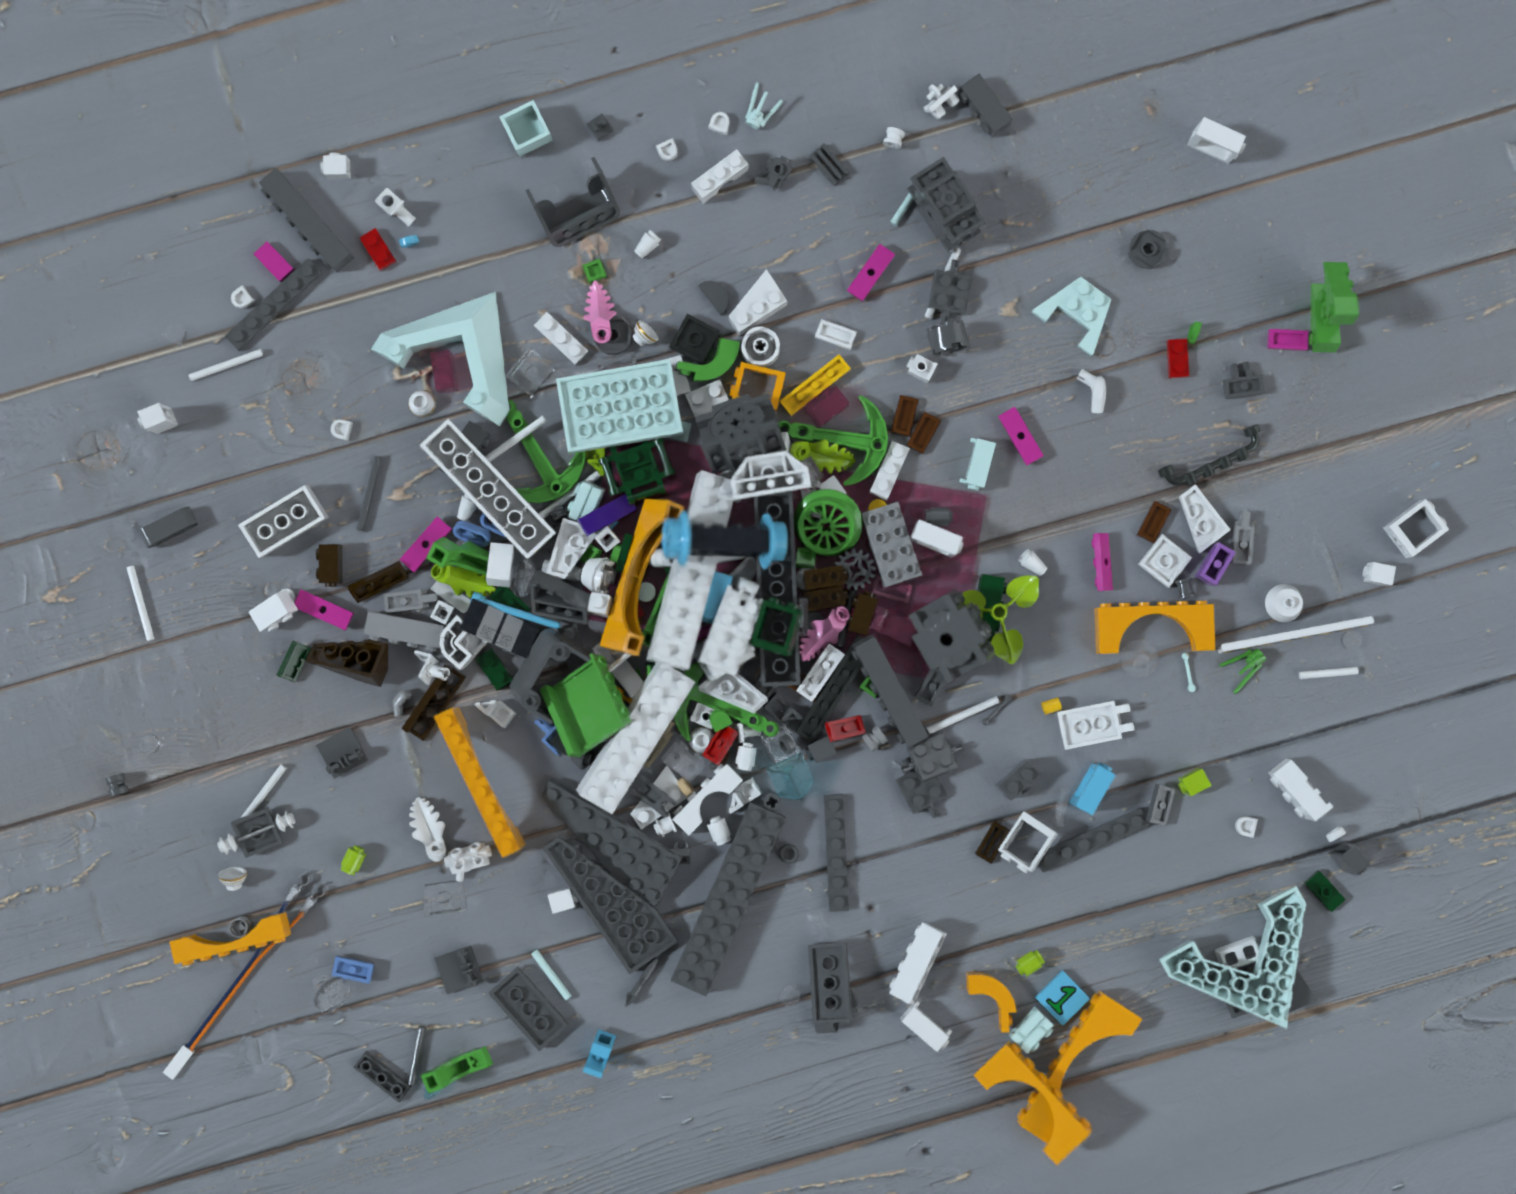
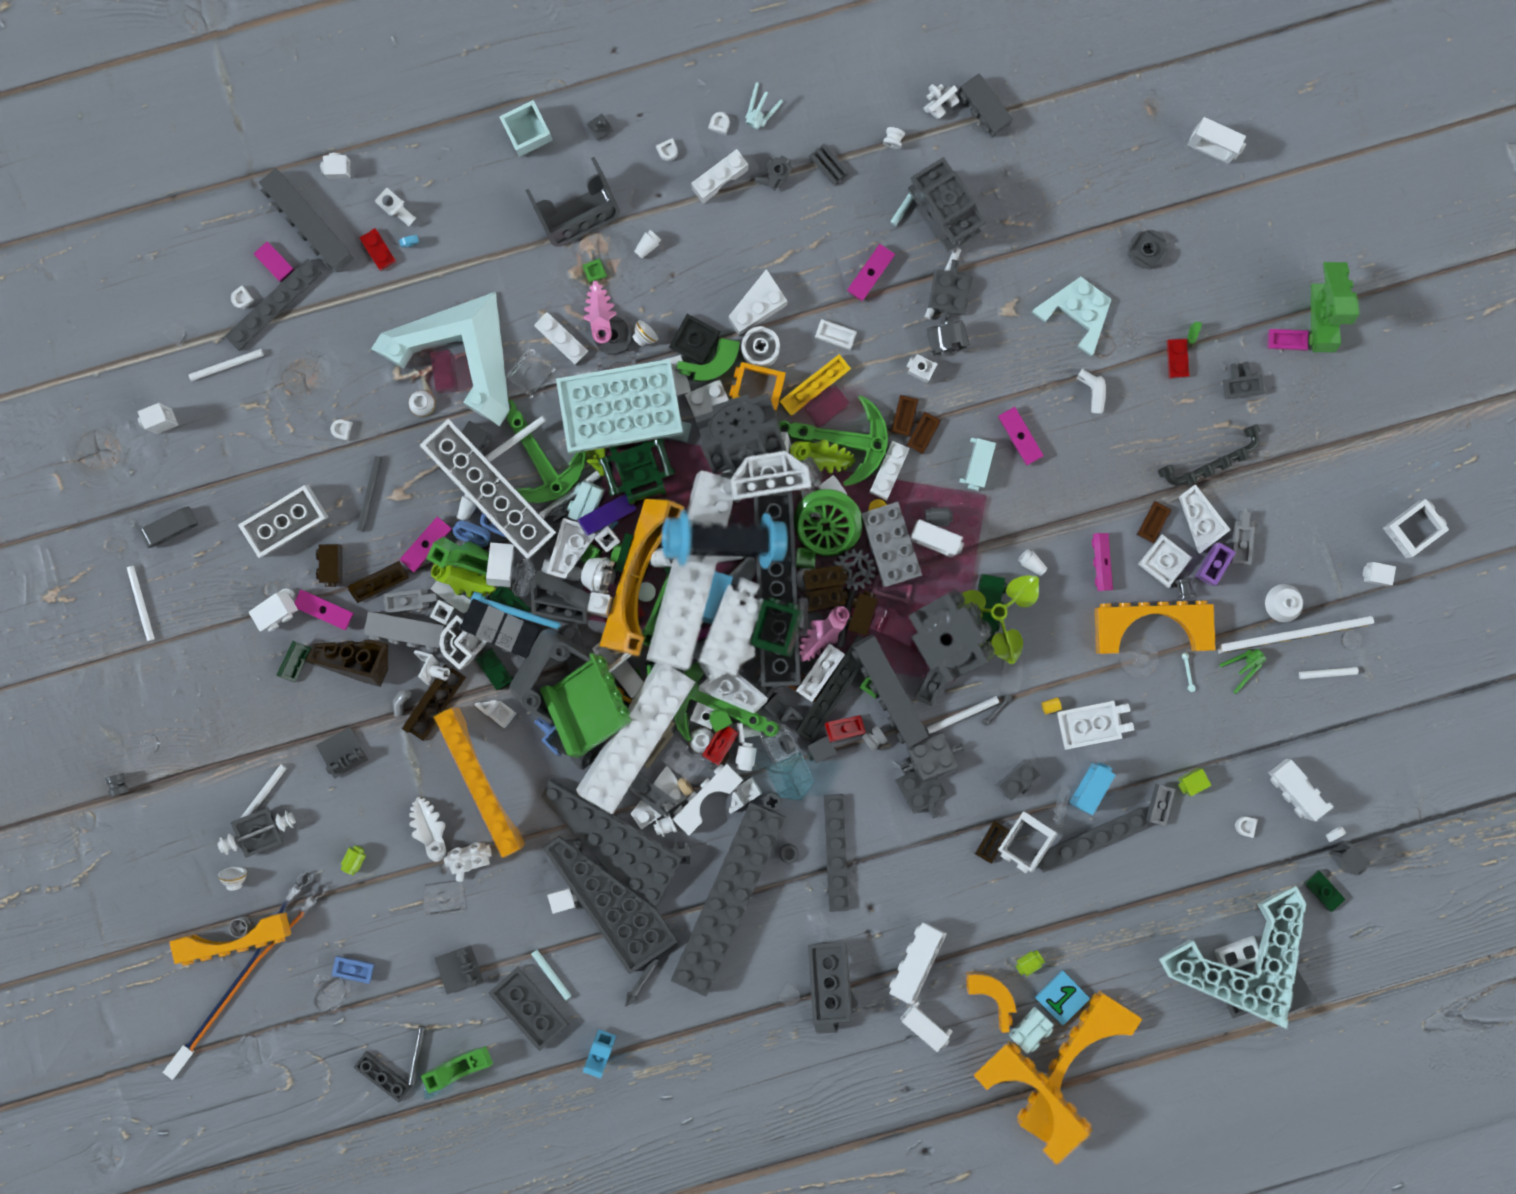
(716, 294): dark grey tile -> none
(719, 830): white brick -> none

